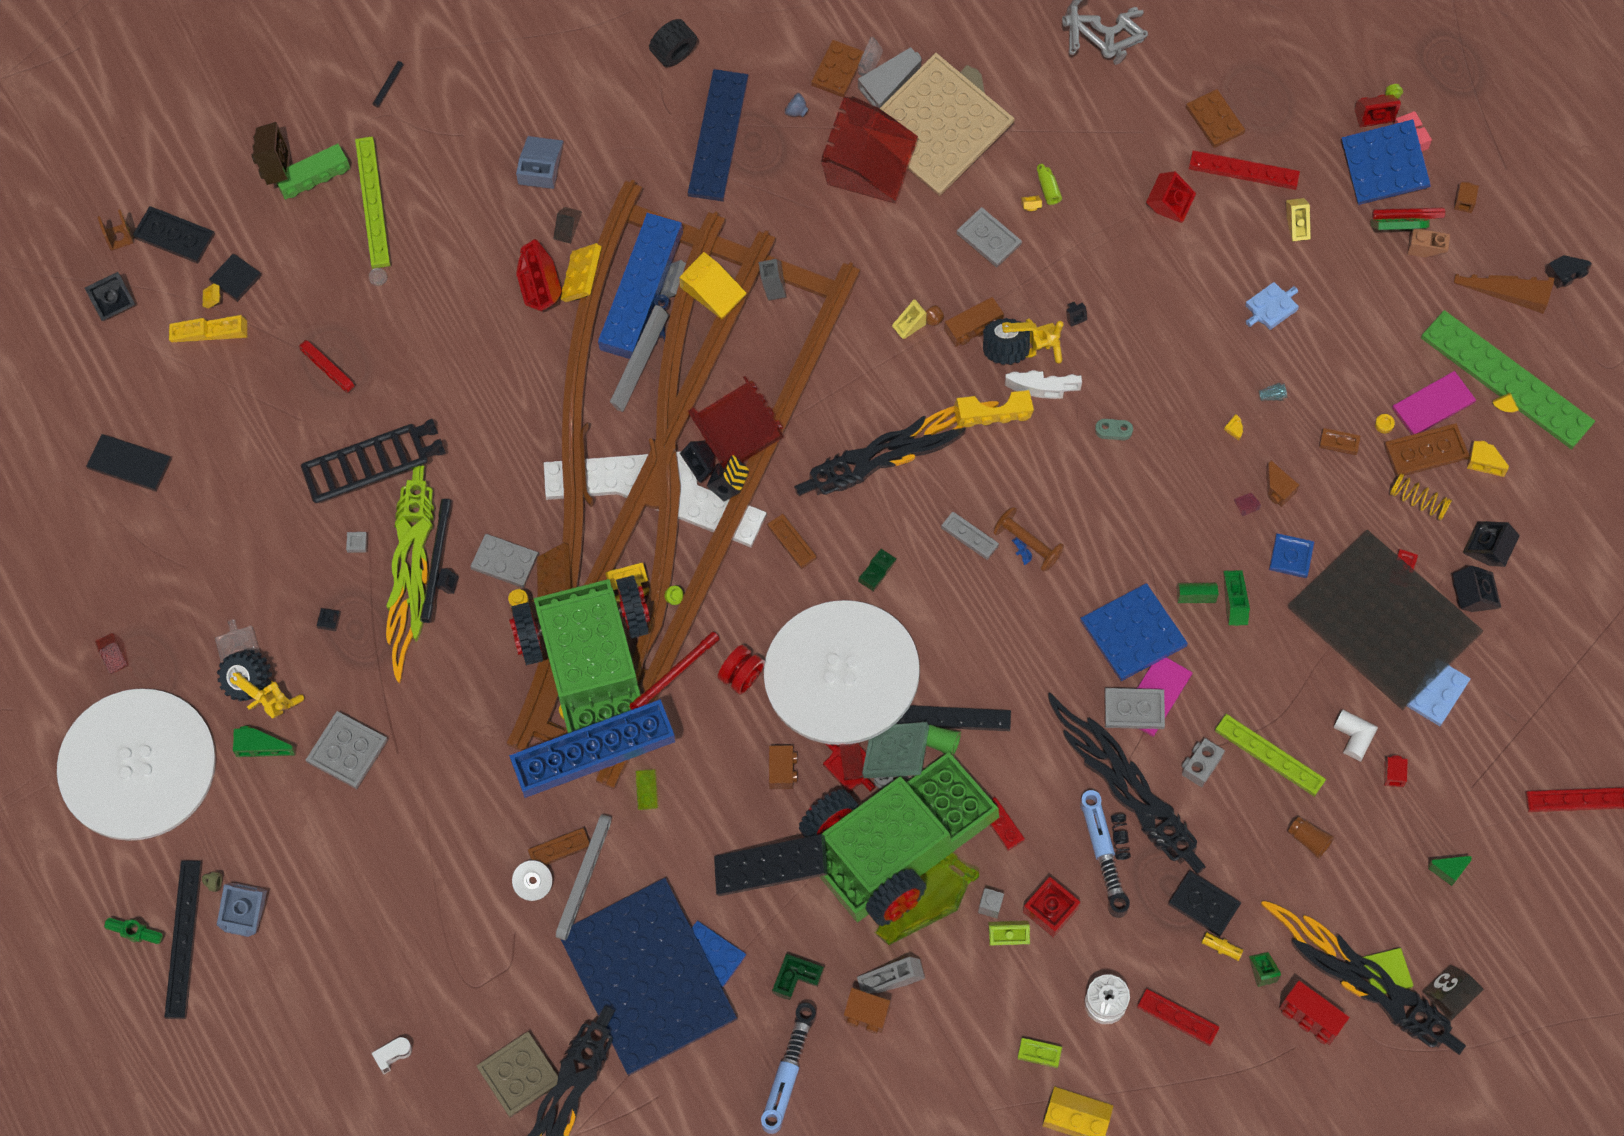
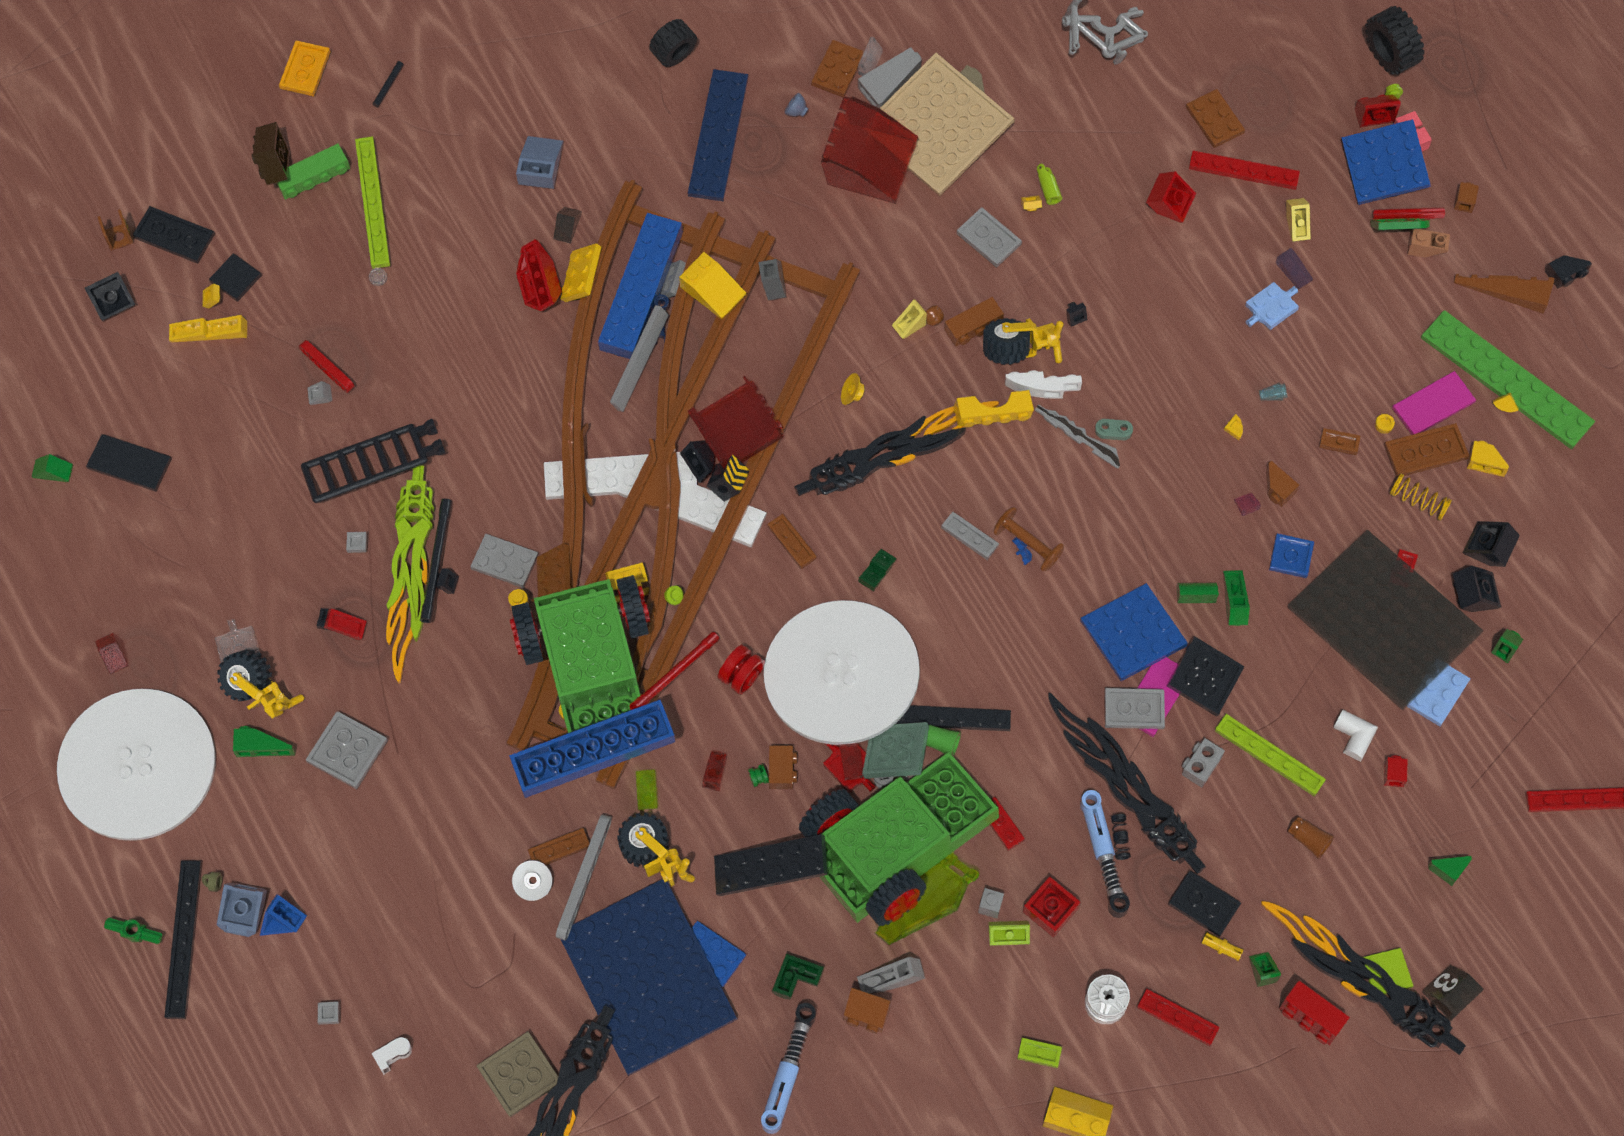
(52, 468): none -> green slope
(281, 918): none -> blue slope
(304, 68): none -> light orange plate
(319, 393): none -> light grey slope
(328, 1013): none -> light grey plate
(345, 624): none -> red tile
(645, 843): none -> piece
(714, 771): none -> clear red leg
(758, 775): none -> green wheel
(852, 389): none -> yellow piece
(1079, 435): none -> light grey sword
(1205, 676): none -> black plate
(1294, 268): none -> clear purple slope
(1394, 40): none -> black tyre
(1507, 645): none -> green slope

